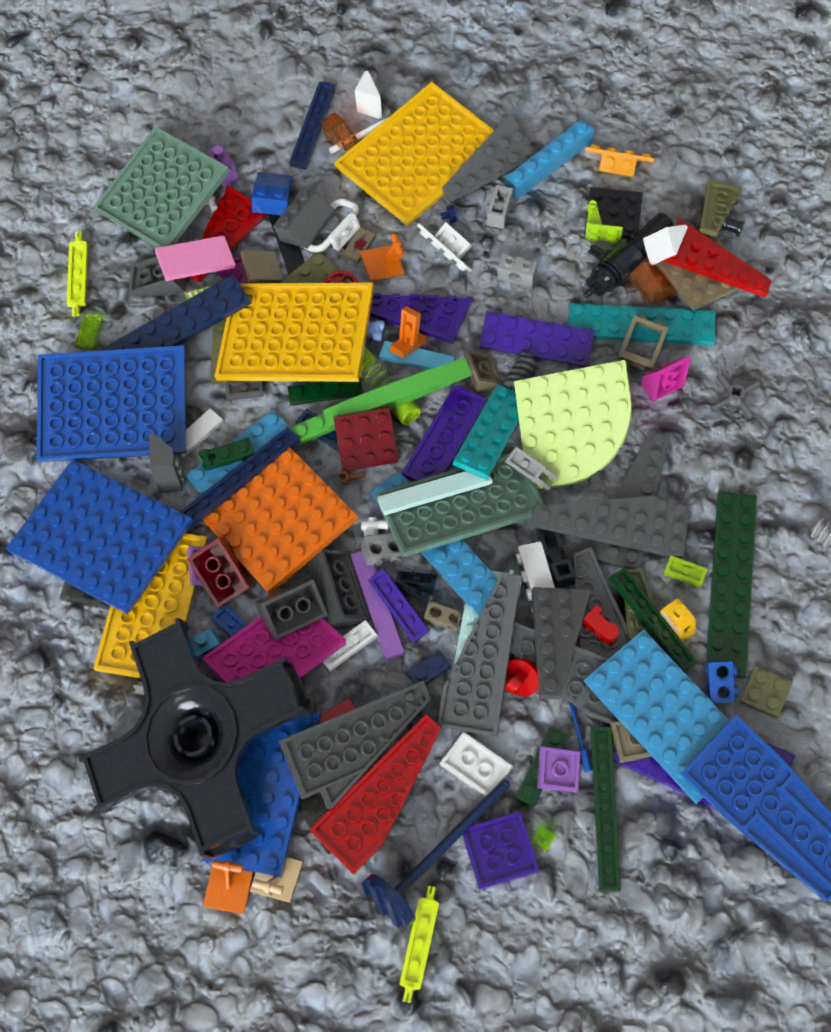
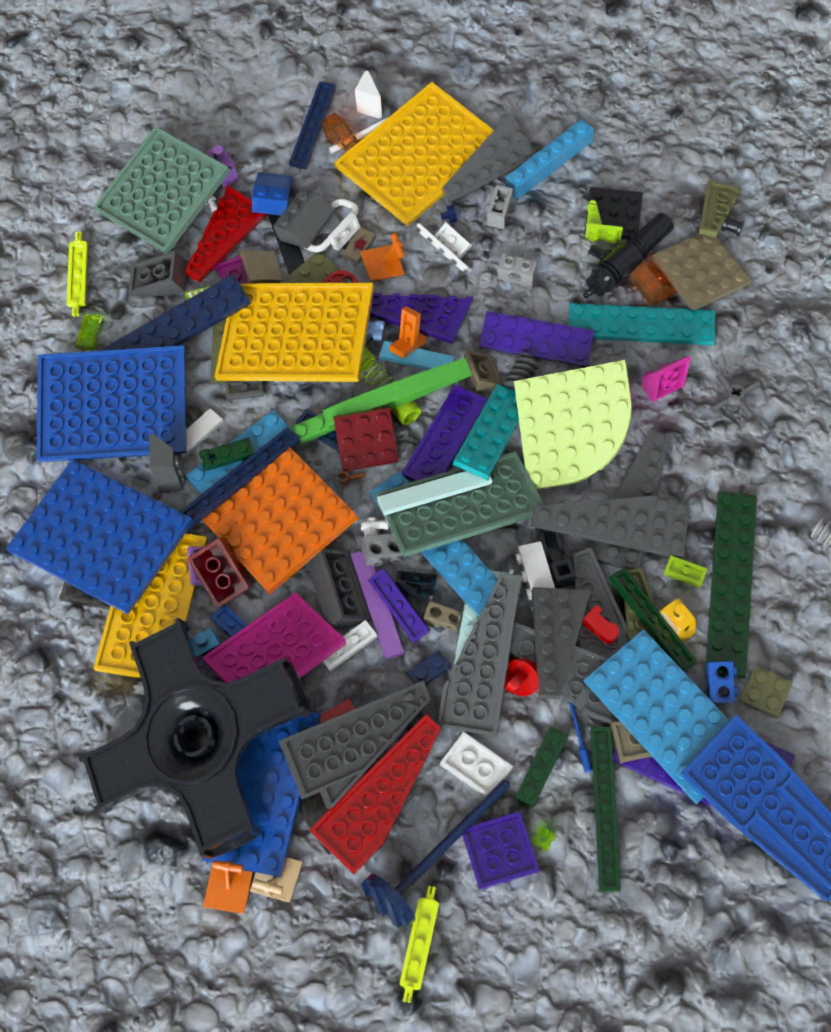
(195, 258): bright pink tile -> none
(291, 608): dark grey slope -> none
(323, 392): dark green plate -> none
(529, 467): light grey hinge -> none
(559, 769): medium lavender tile -> none
(617, 162): light orange bracket -> none
(636, 360): dark tan window -> none
(664, 243): white slope -> none
(711, 260): red wing -> none

